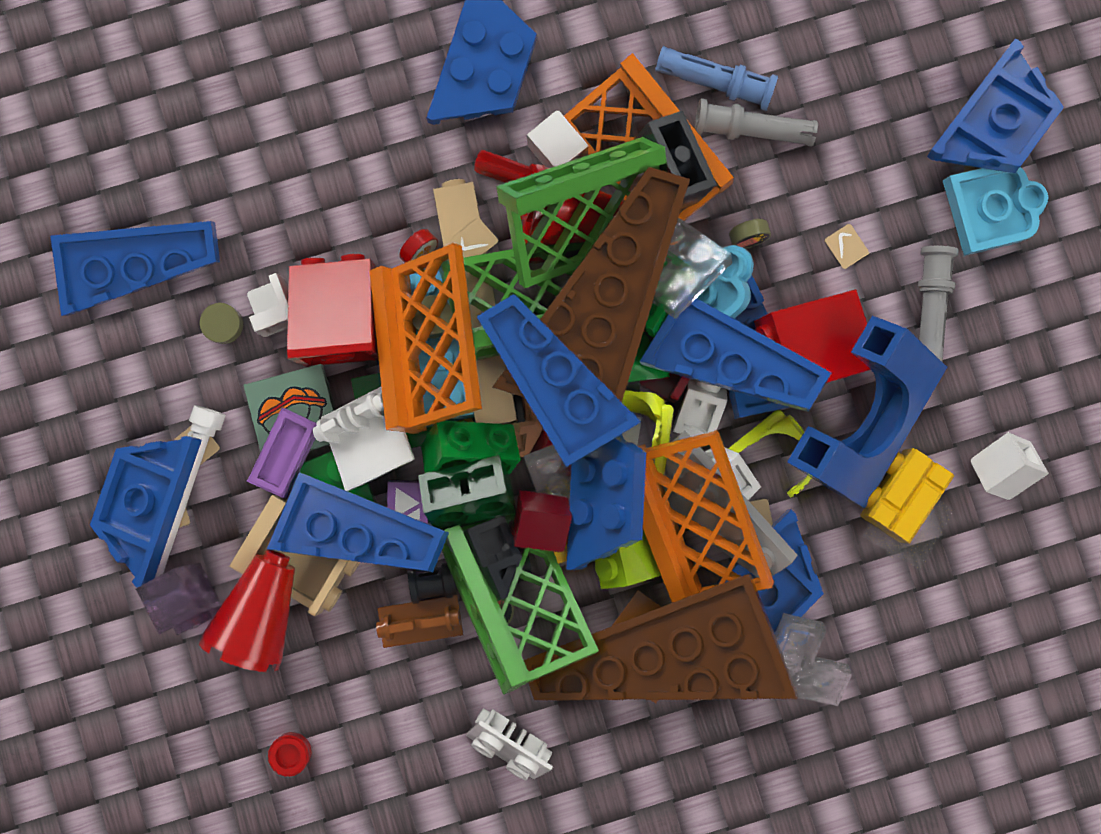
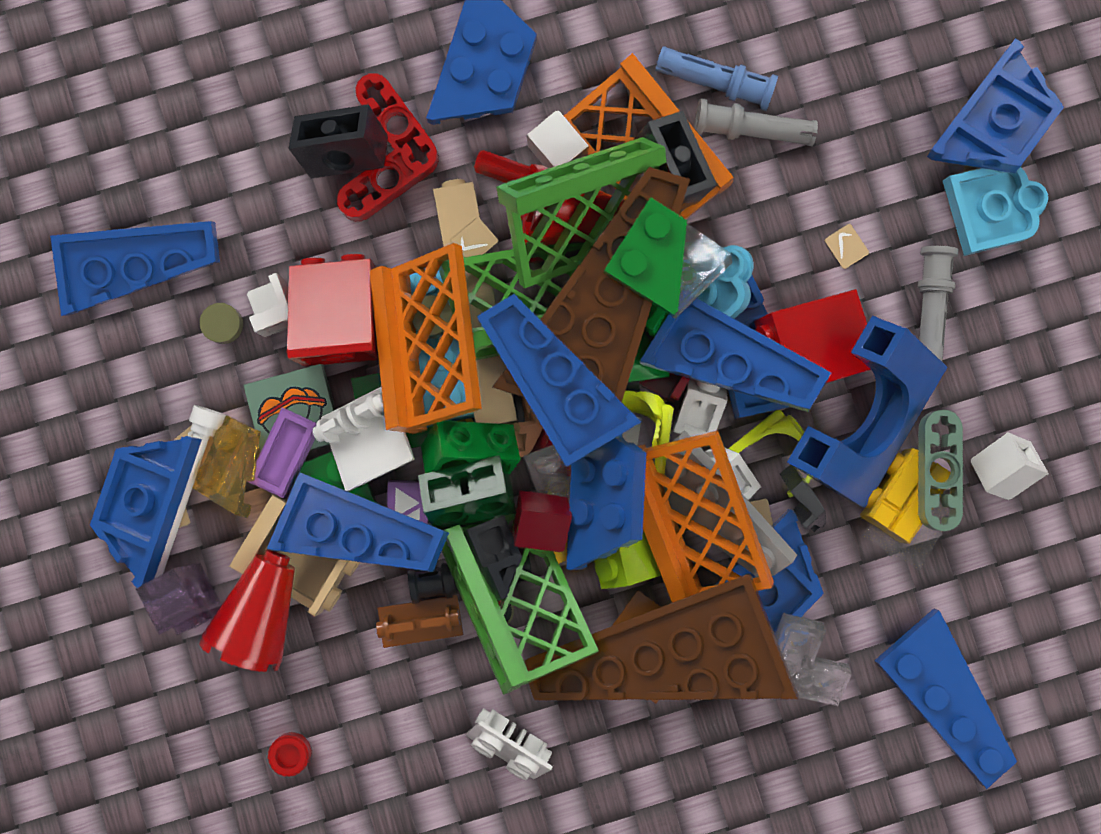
(229, 466): none -> clear yellow wing
(338, 141): none -> black brick
(398, 160): none -> red beam
(417, 245): red tile -> none
(652, 257): none -> green wing
(750, 233): olive tile -> none
(810, 510): none -> black slope
(942, 689): none -> blue wing
(954, 458): none -> sand green beam

